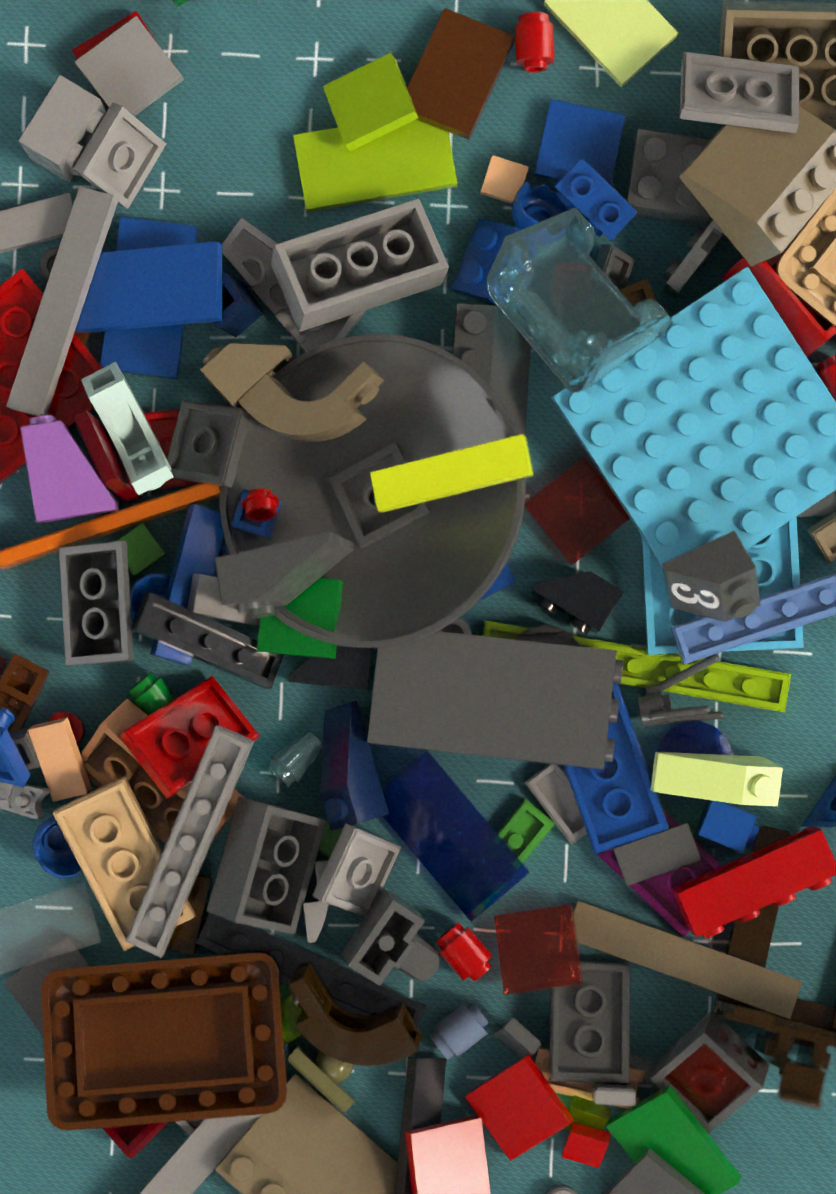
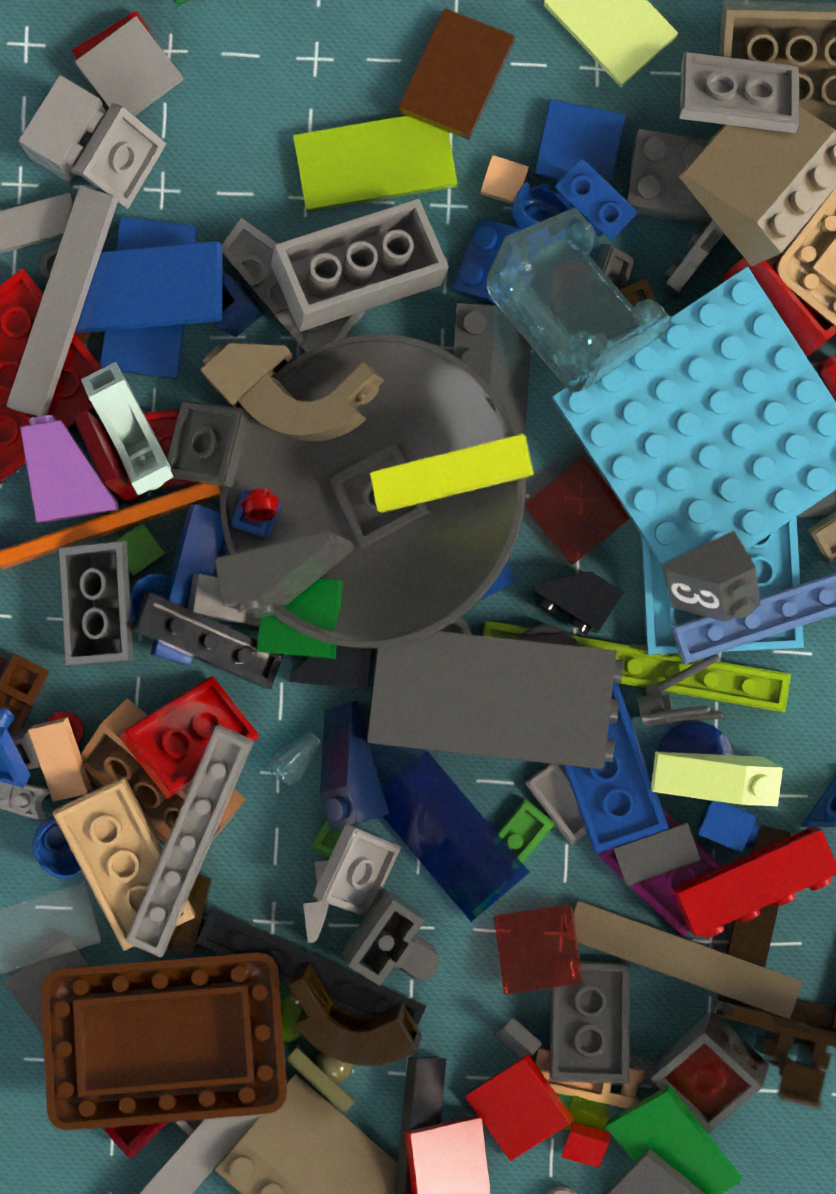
(150, 693): green cone -> none
(266, 865): dark grey brick -> none
(370, 102): lime tile -> none
(459, 1030): sand blue brick -> none
(464, 952): red brick -> none
(534, 42): red brick -> none
(613, 1094): light grey tile -> none

